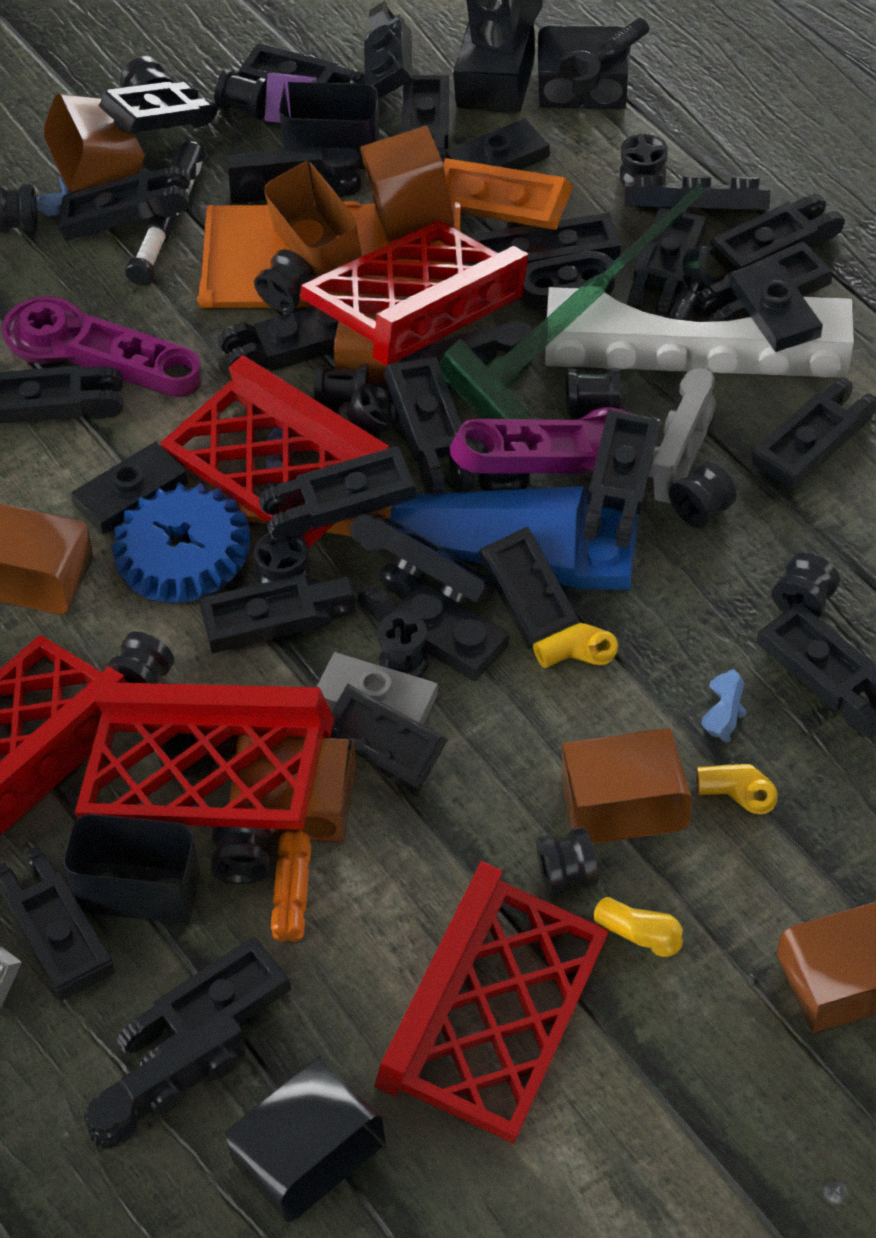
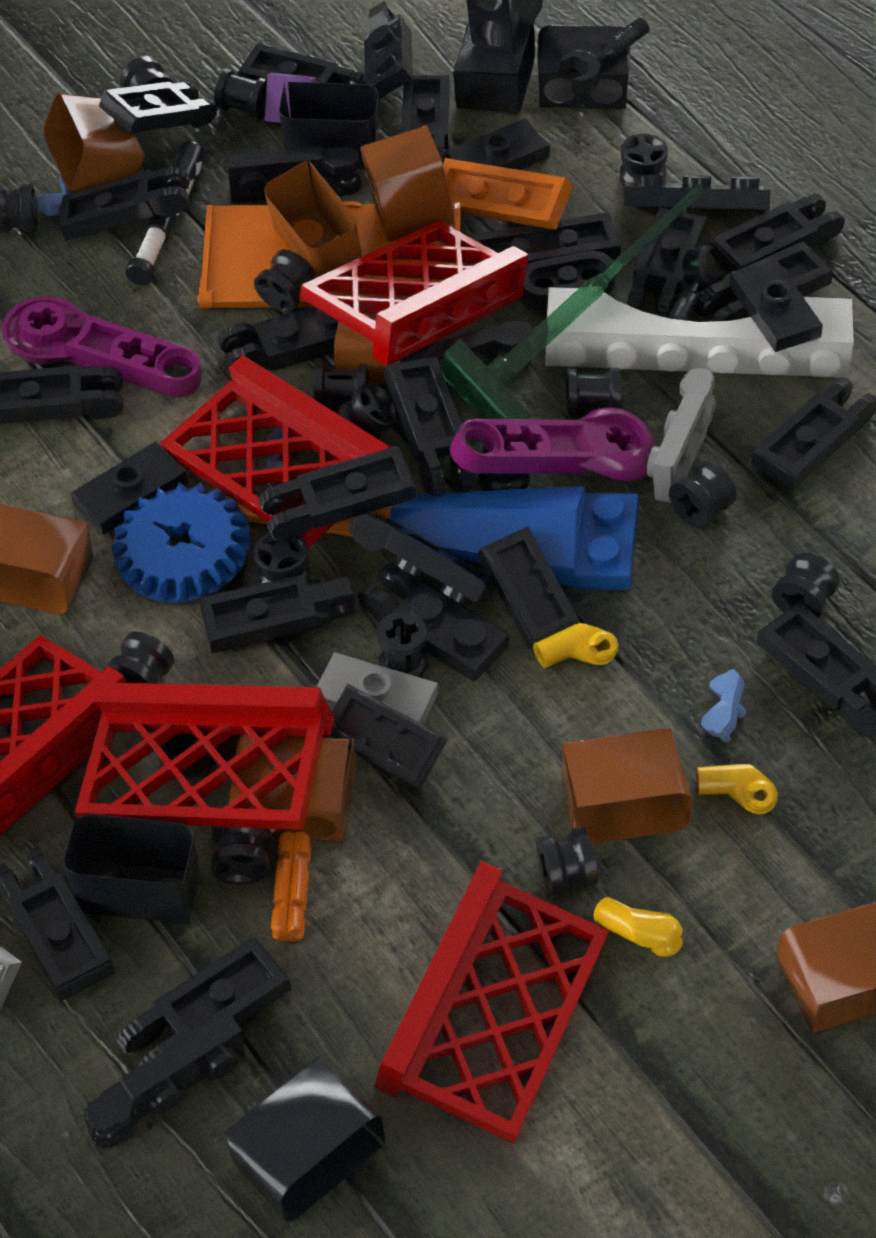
(621, 472): black hinge -> none

